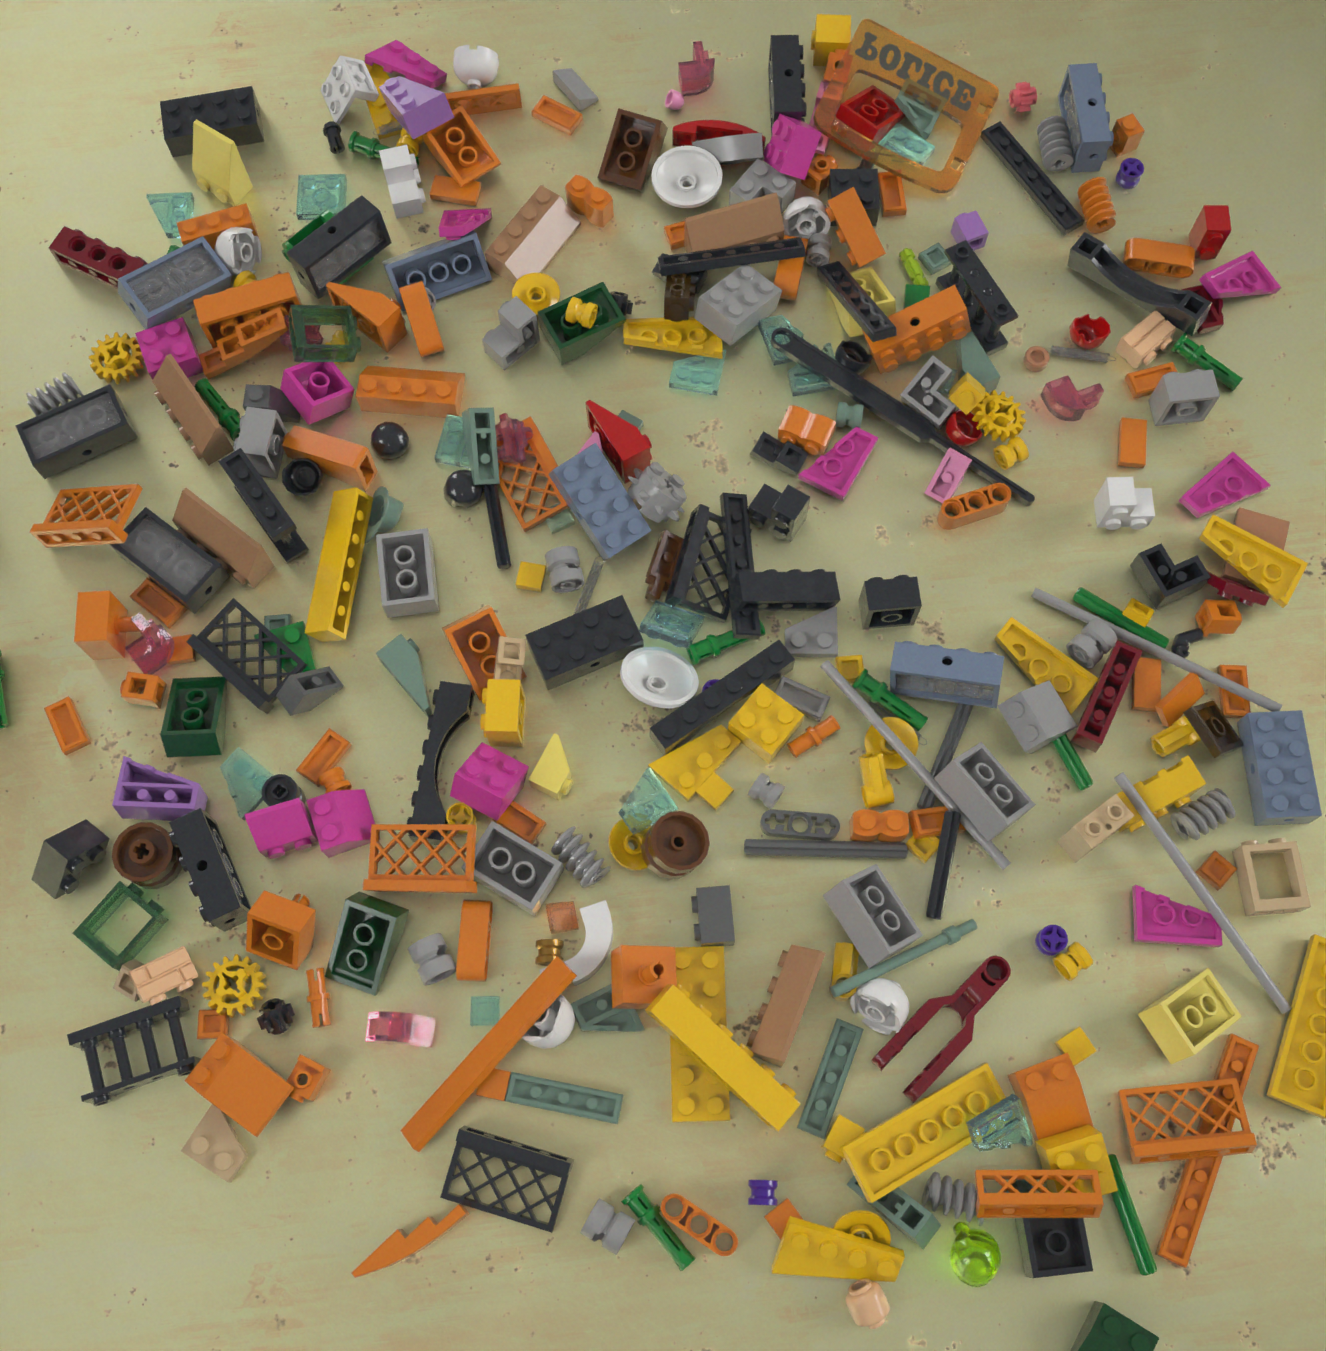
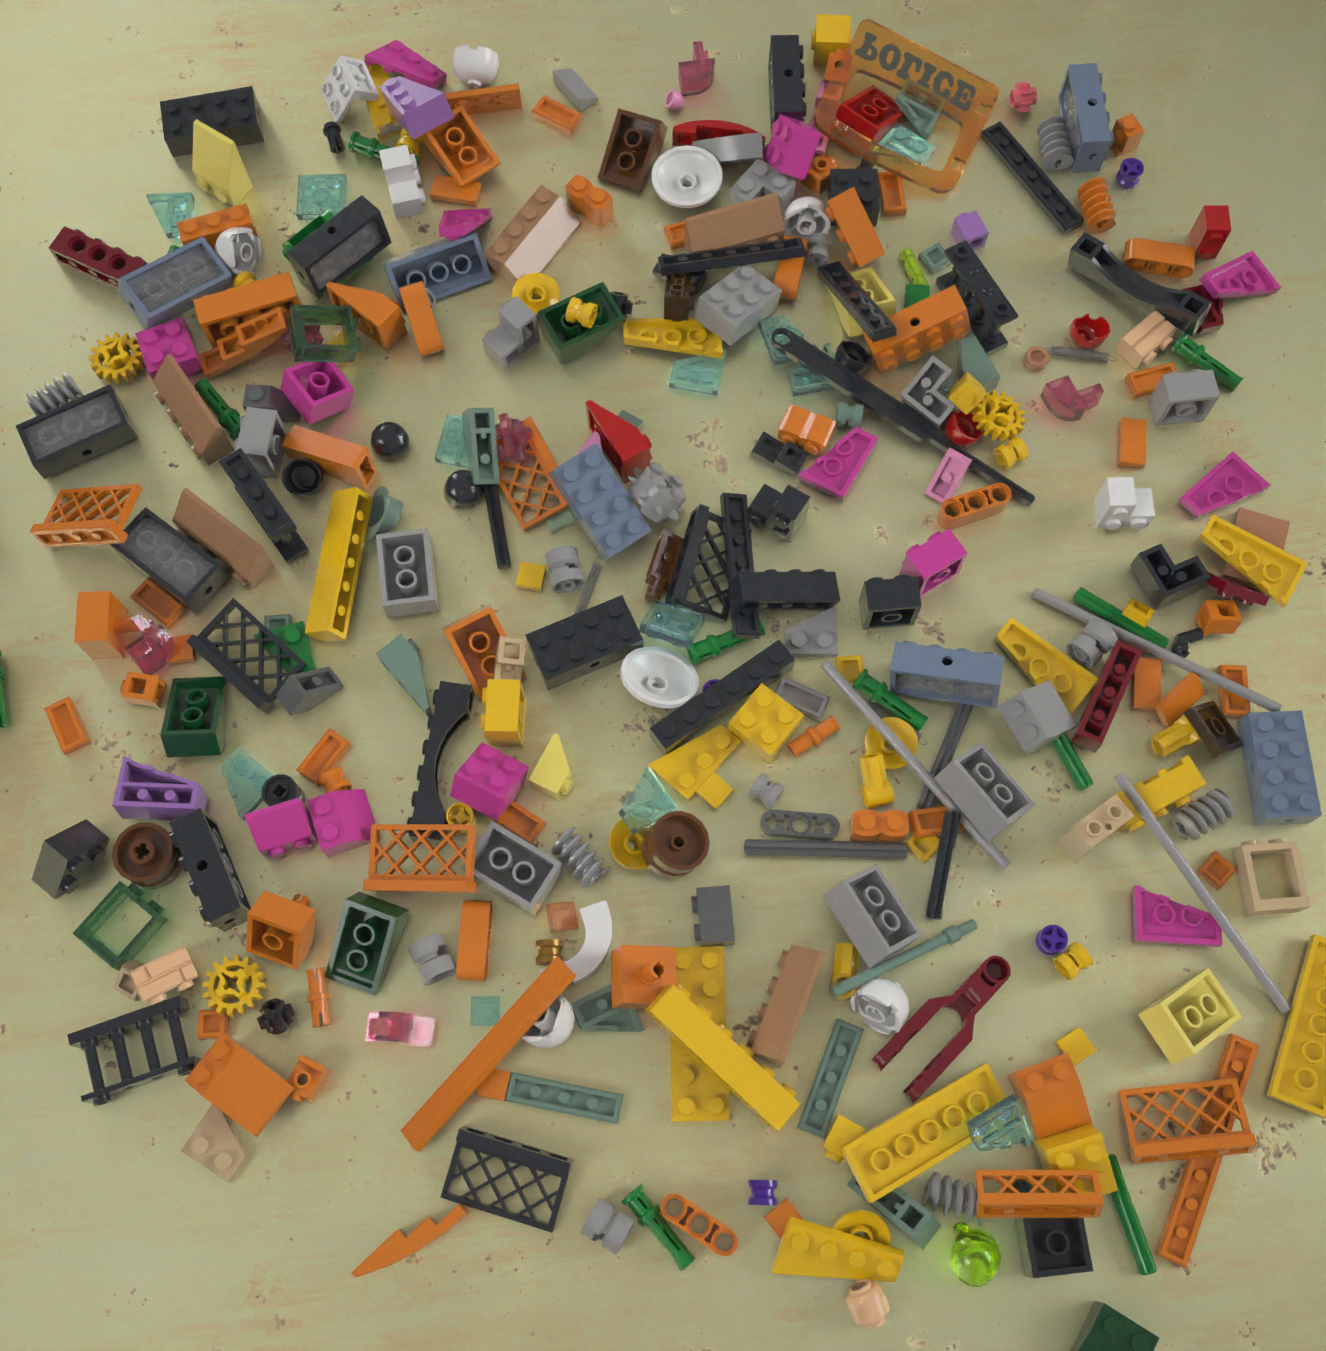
(410, 391): orange slope -> none
(934, 560): none -> dark pink brick

